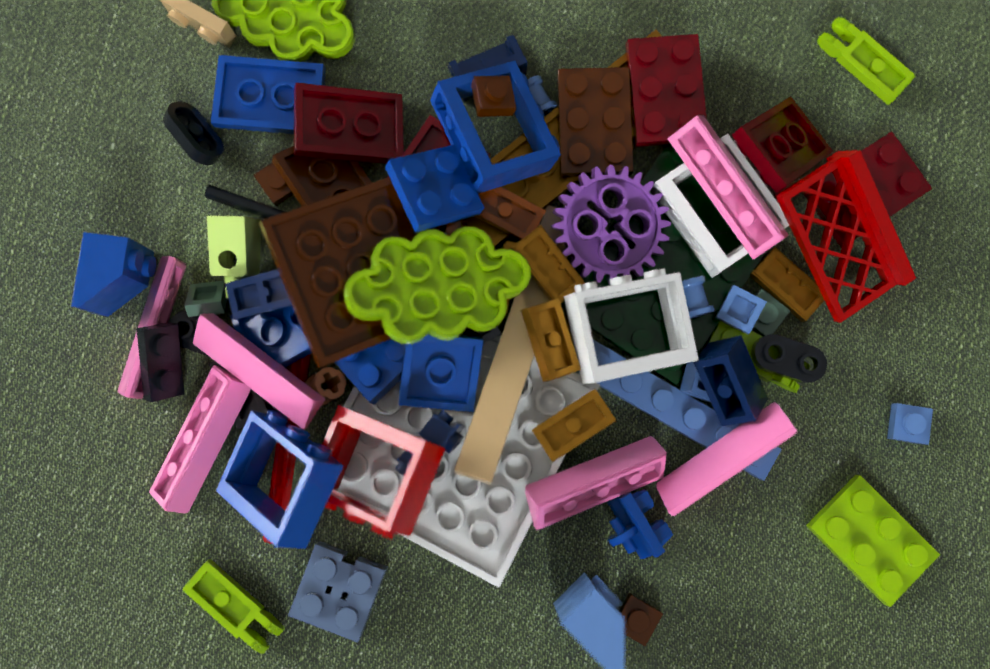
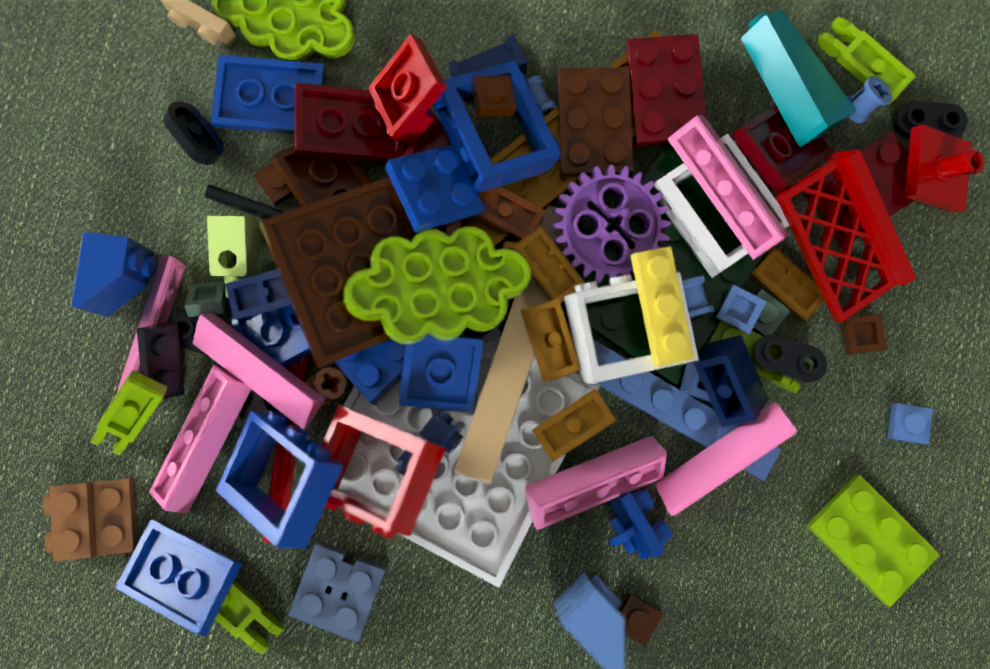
(91, 519): none -> medium nougat plate
(129, 410): none -> lime hinge
(178, 577): none -> plate
(407, 91): none -> red plate
(662, 306): none -> light yellow plate
(795, 78): none -> teal slope
(864, 334): none -> reddish brown plate
(869, 98): none -> medium blue bush
(930, 114): none -> black plate
(940, 168): none -> red tile

